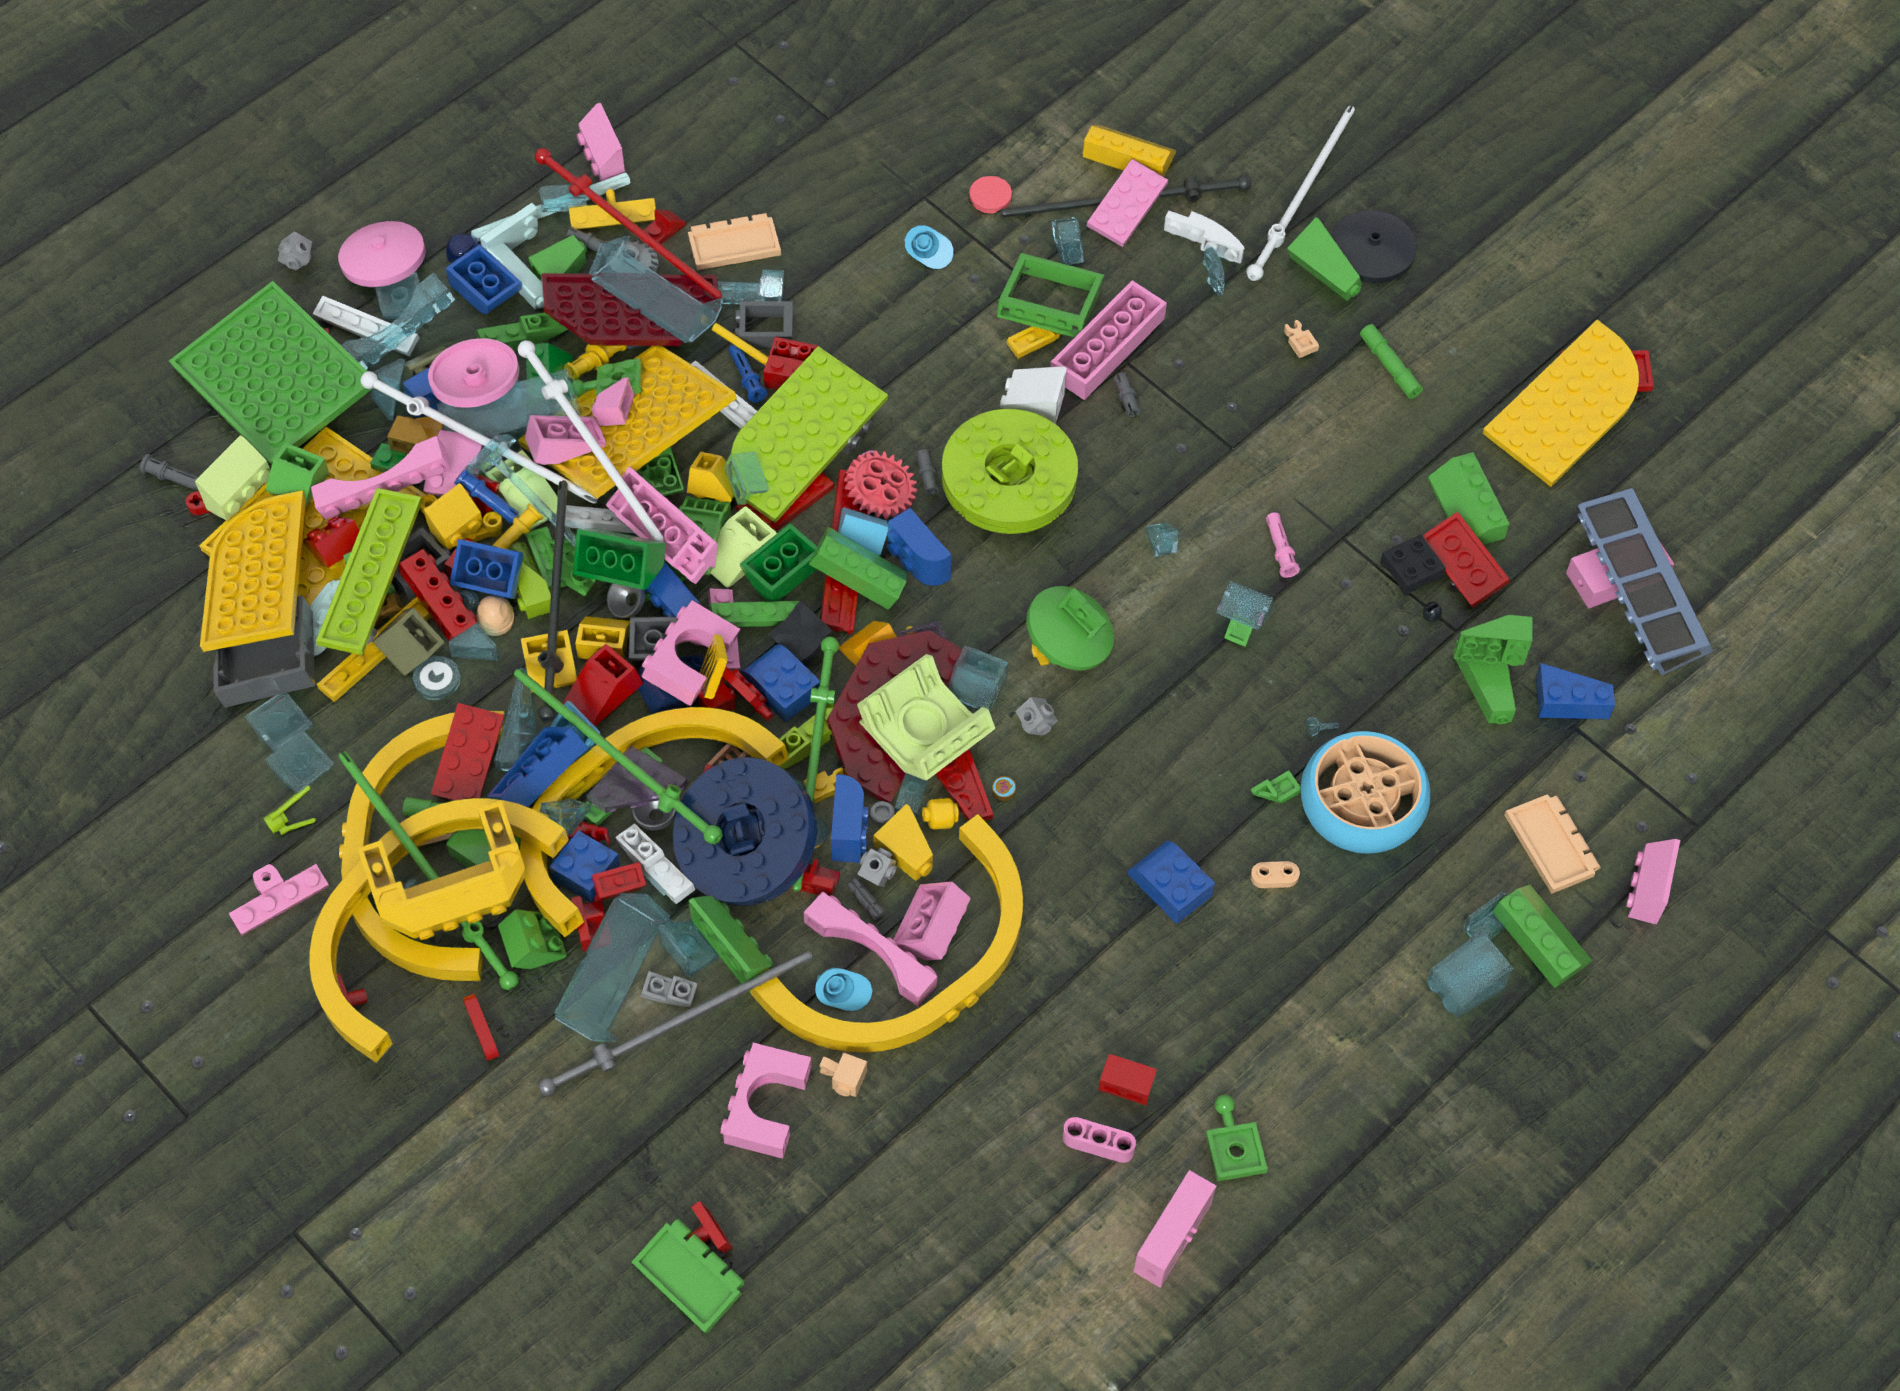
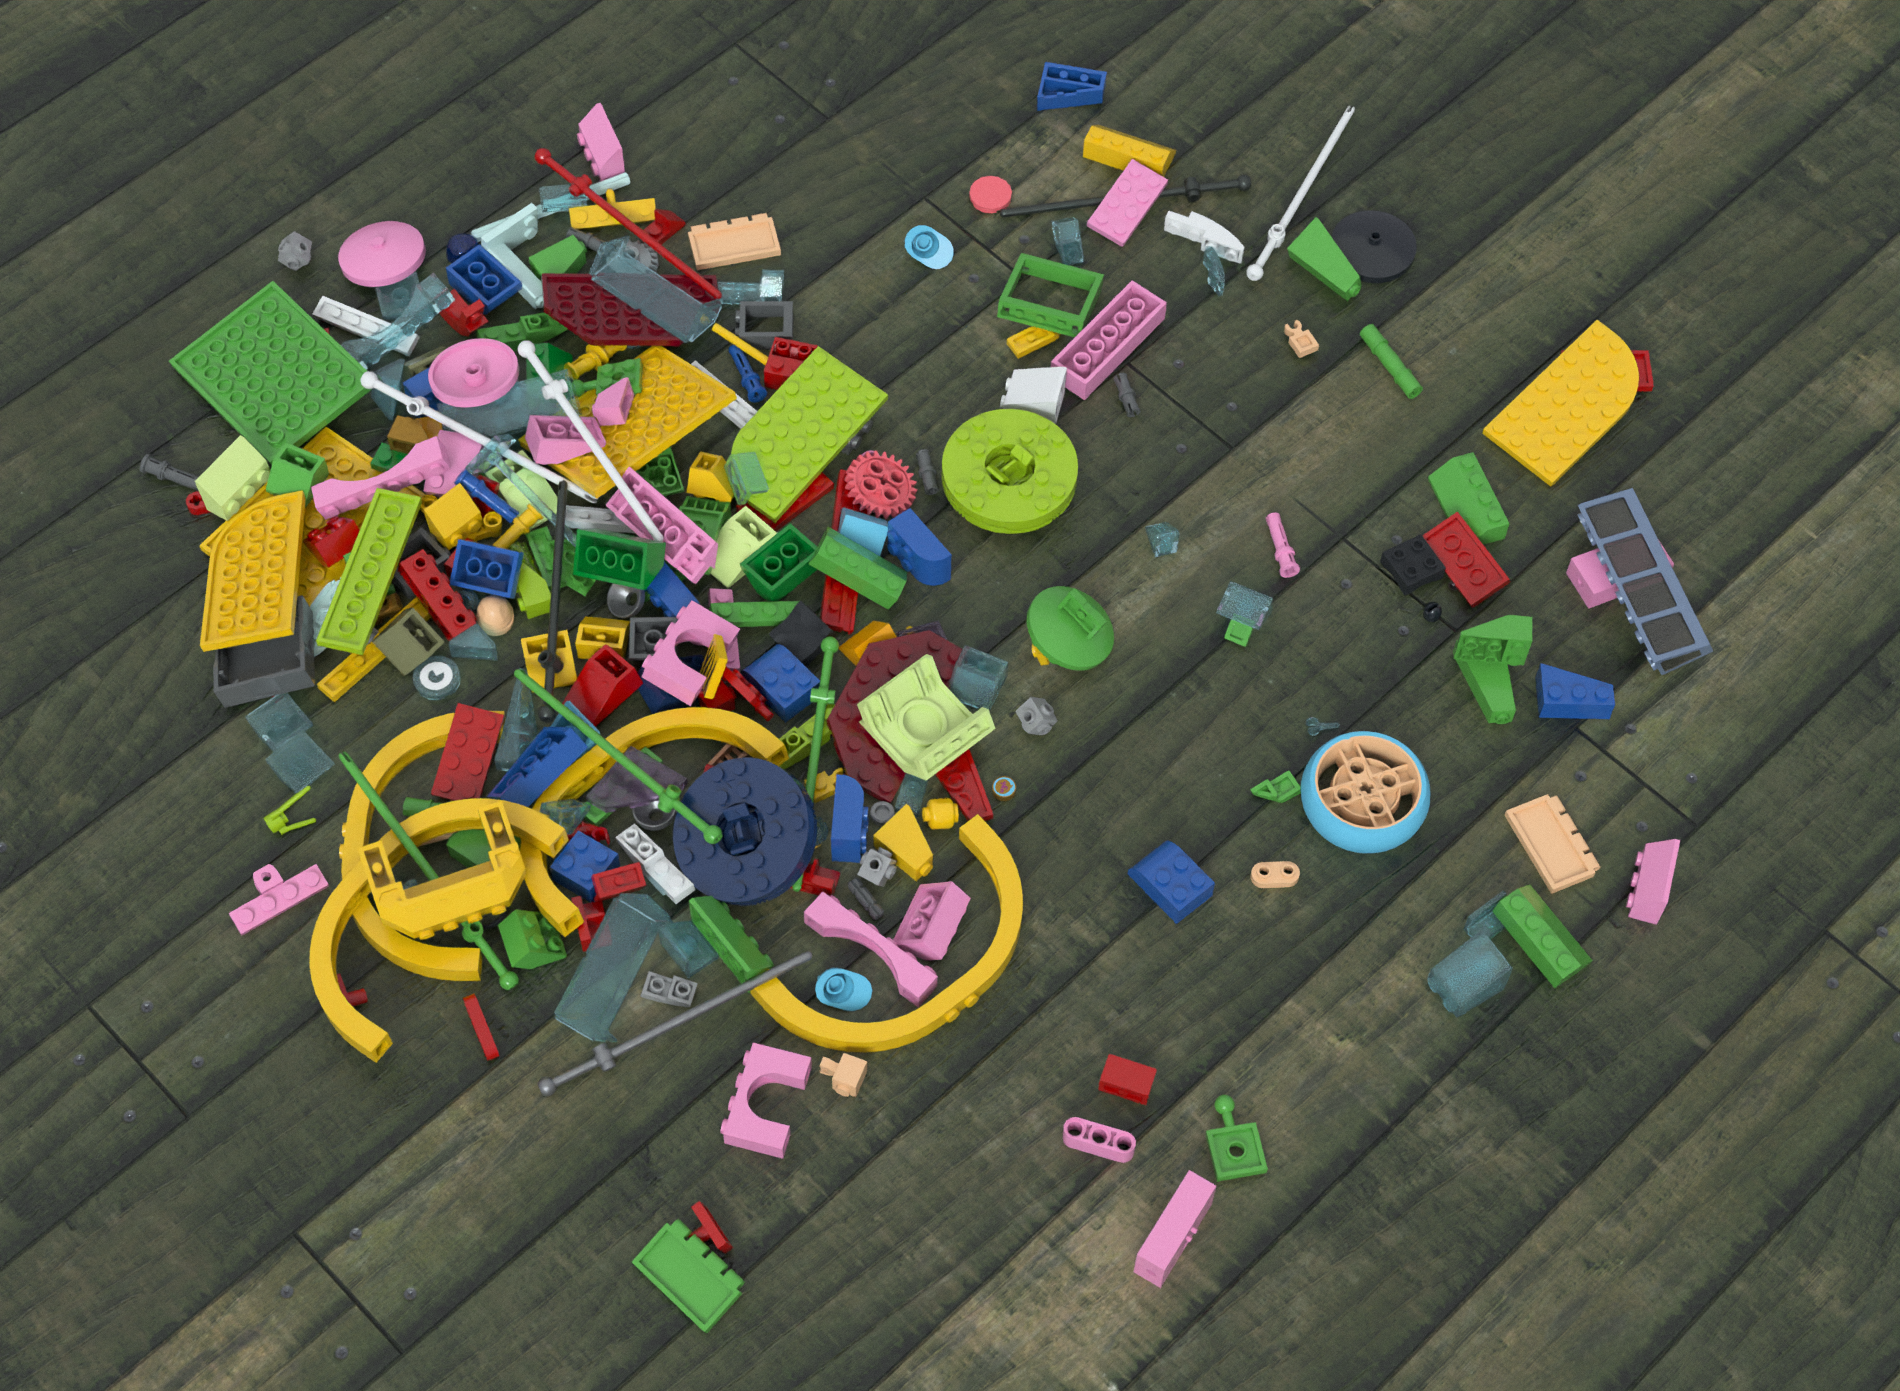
(464, 317): none -> red arch
(1070, 87): none -> blue wedge

